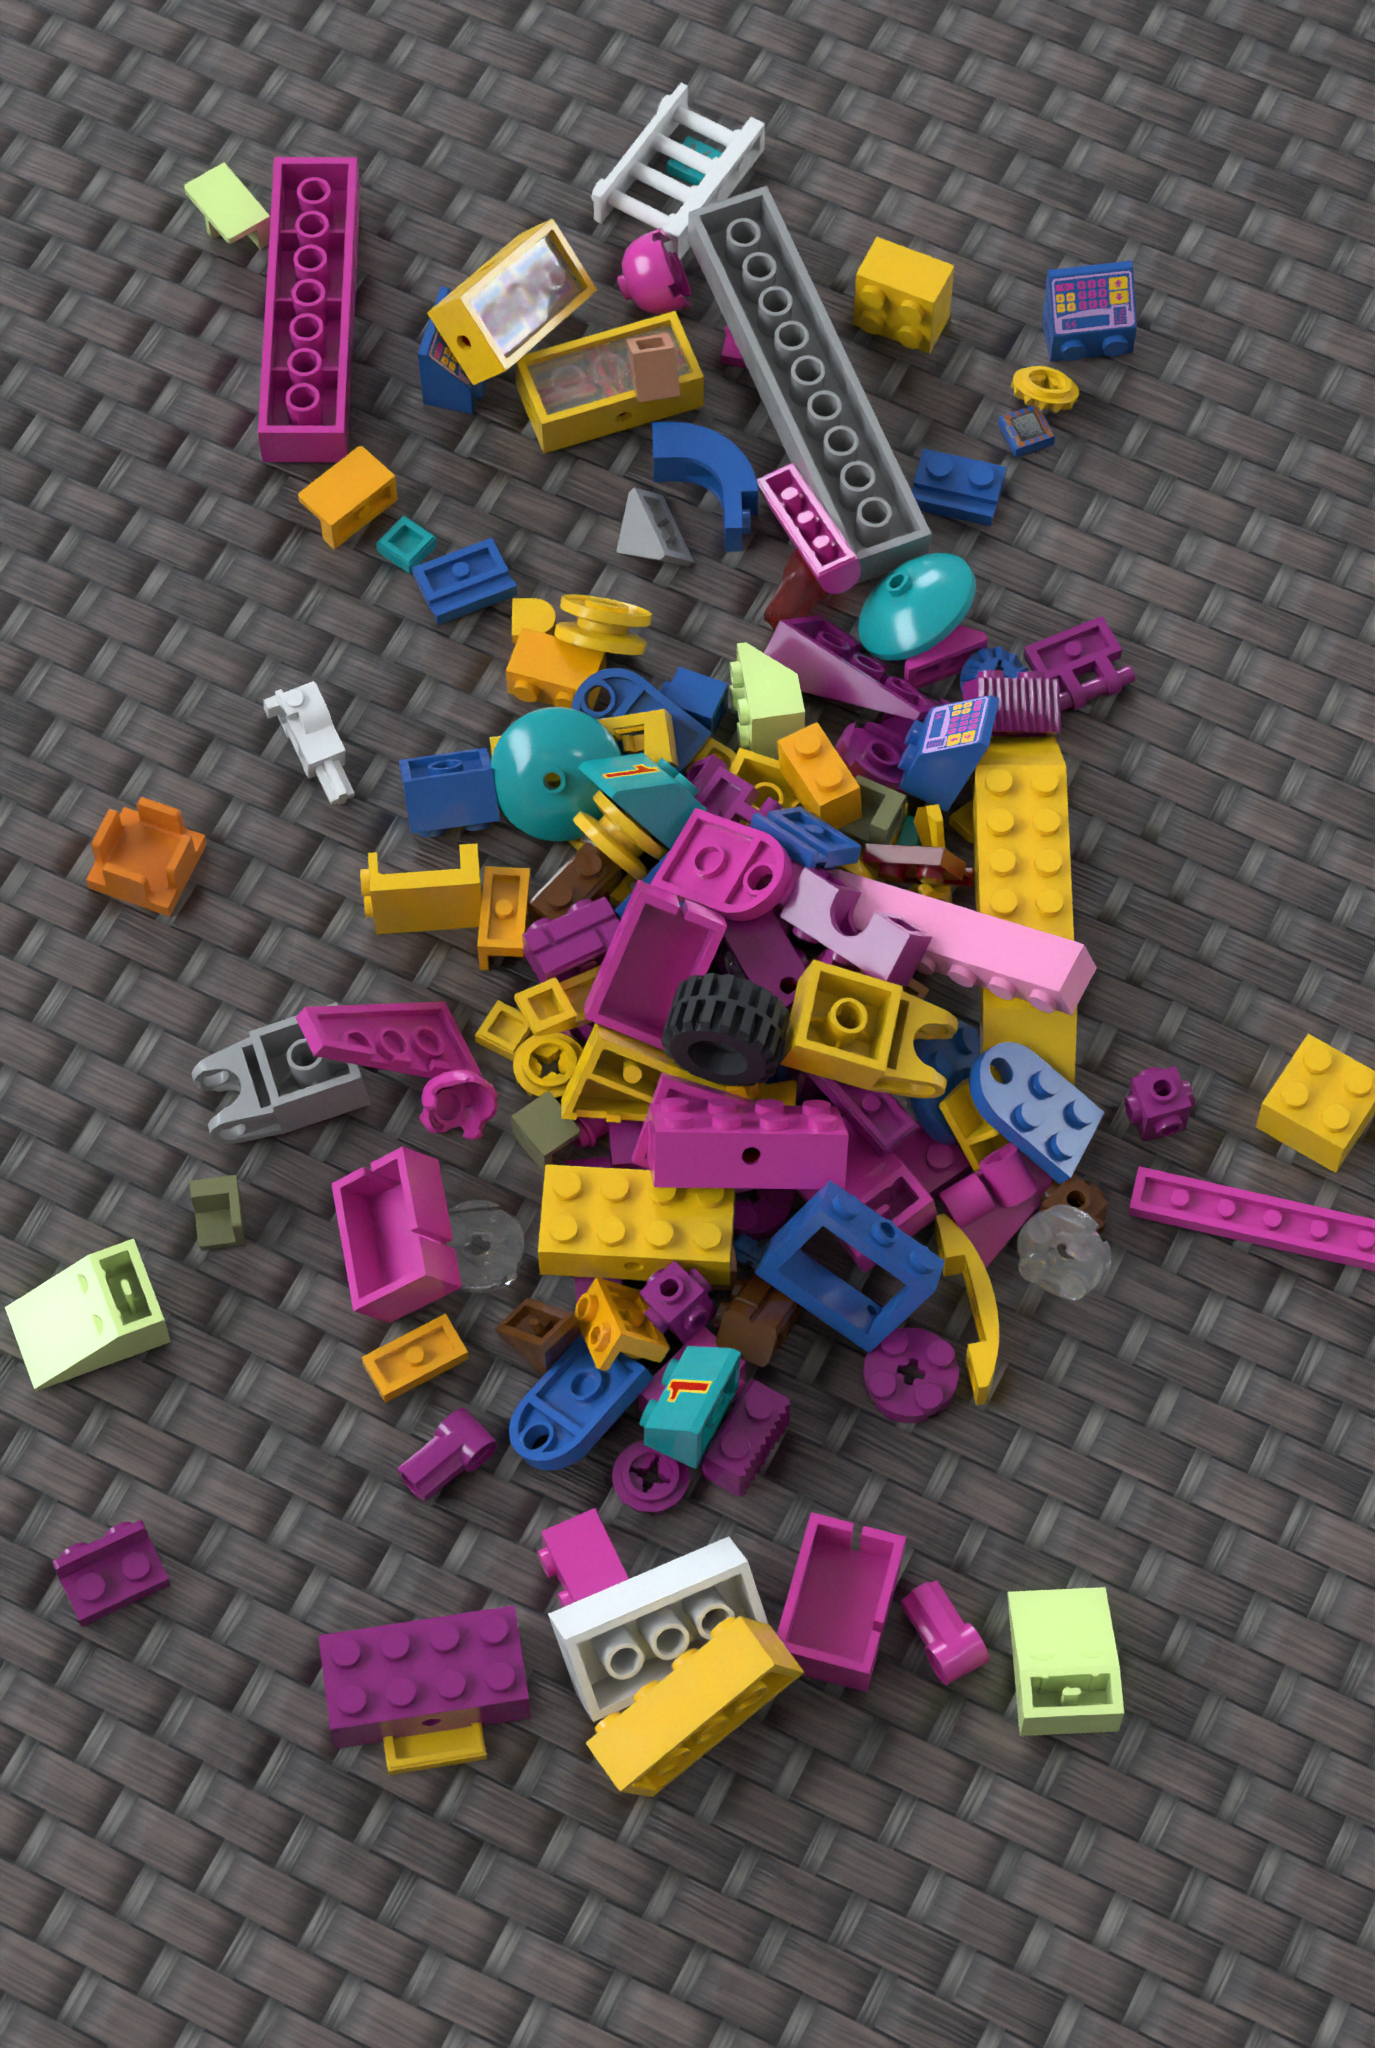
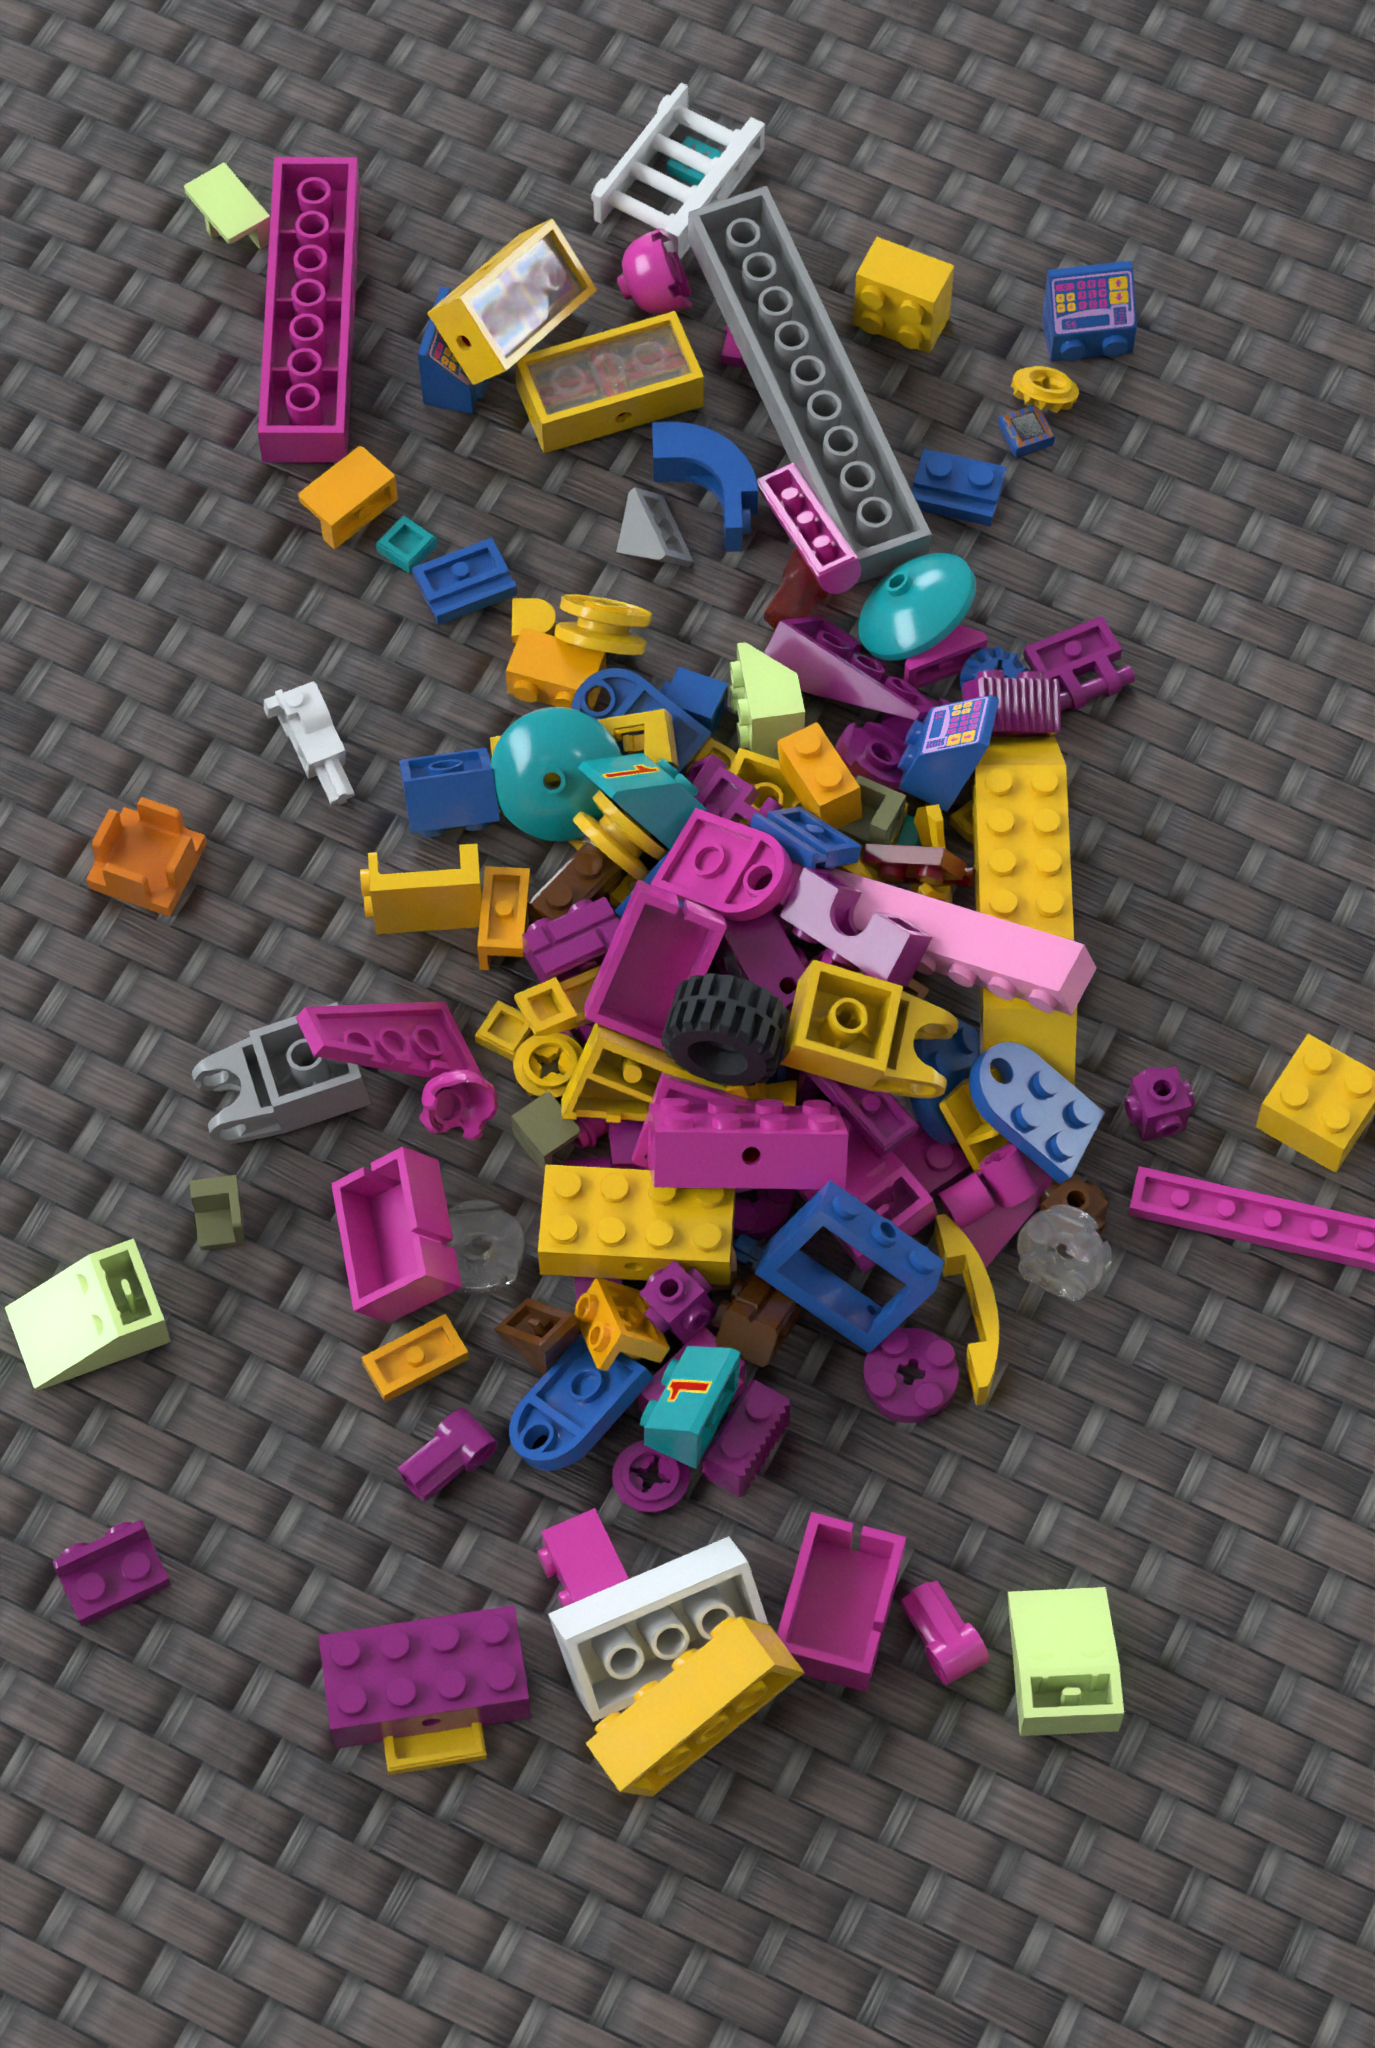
(653, 367): nougat brick -> none

